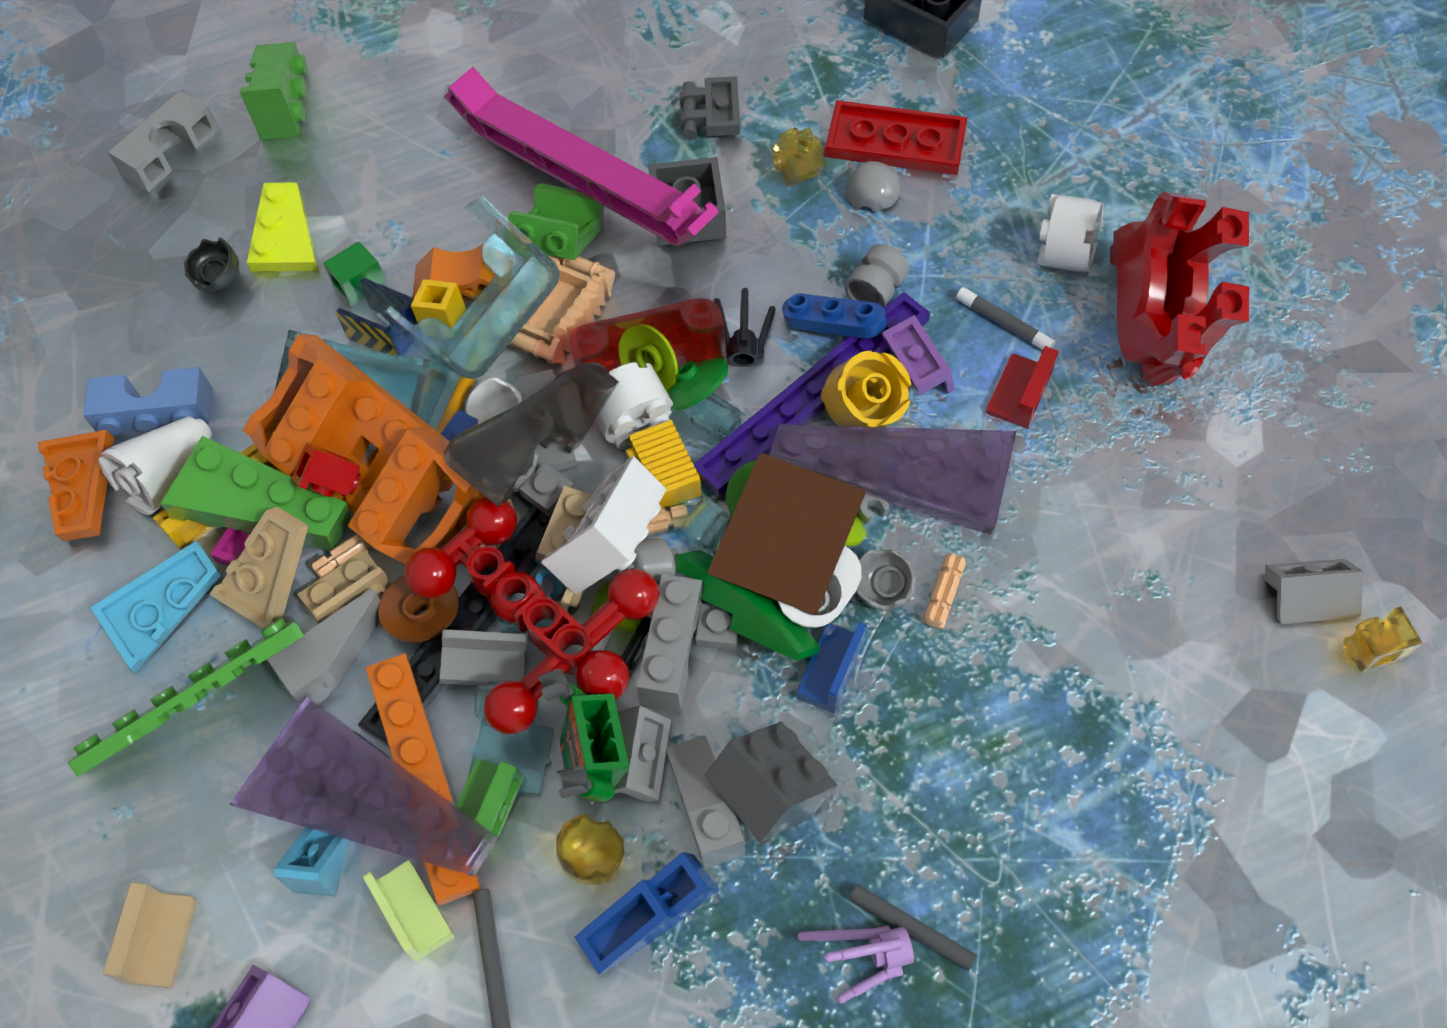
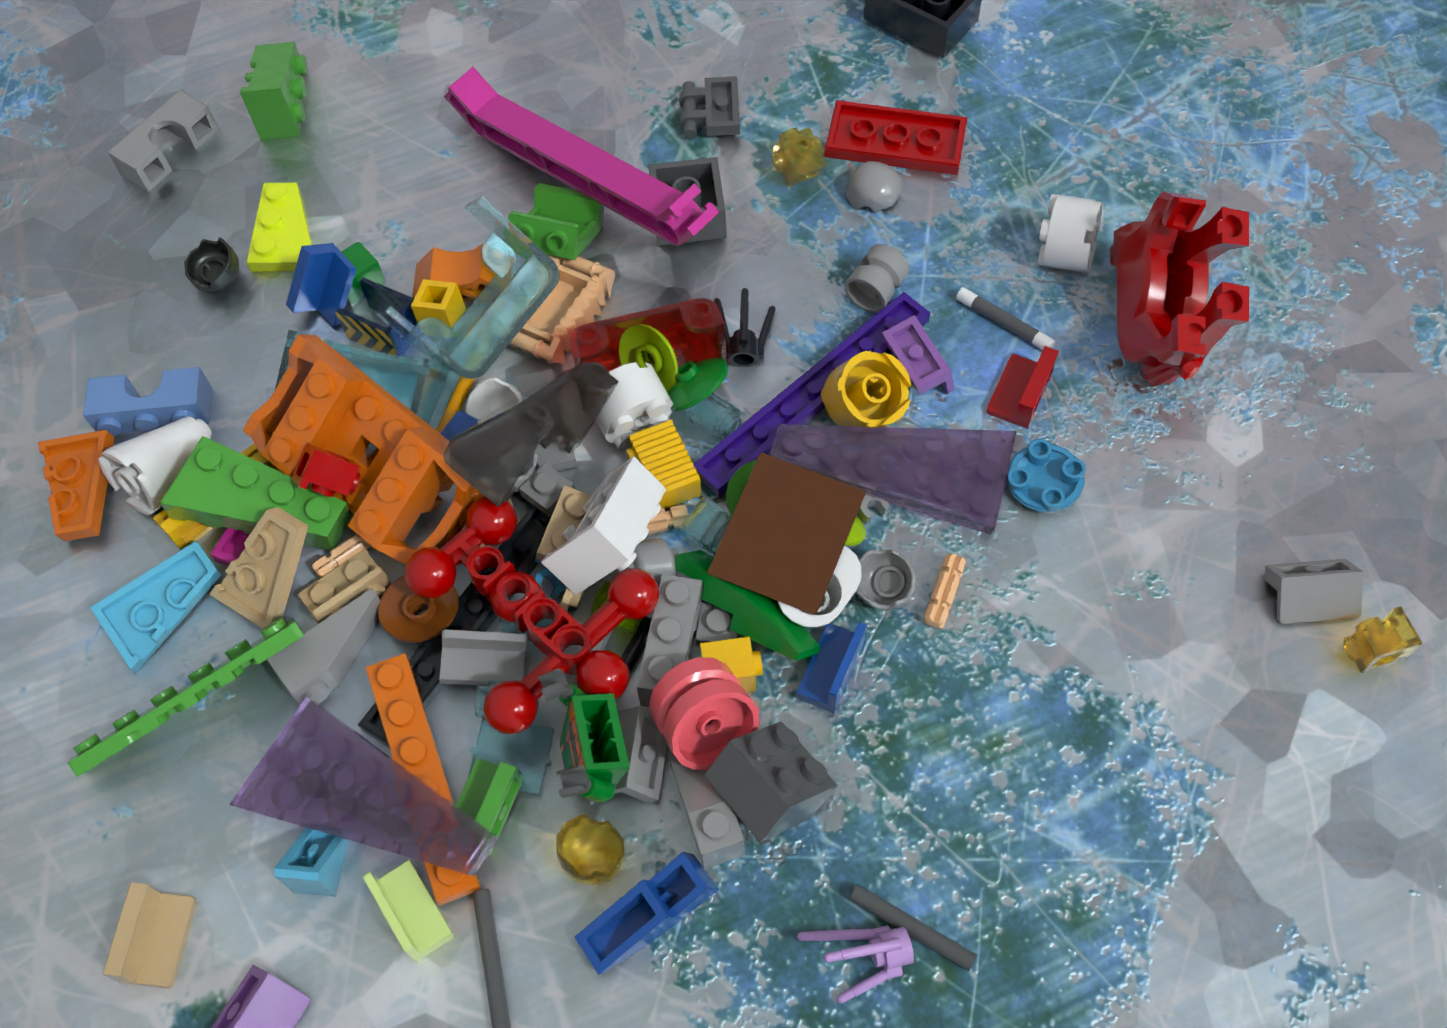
(321, 281): none -> blue panel
(701, 710): none -> coral wheel
(739, 658): none -> yellow brick
(834, 315): blue plate -> none
(1045, 477): none -> dark azure dish

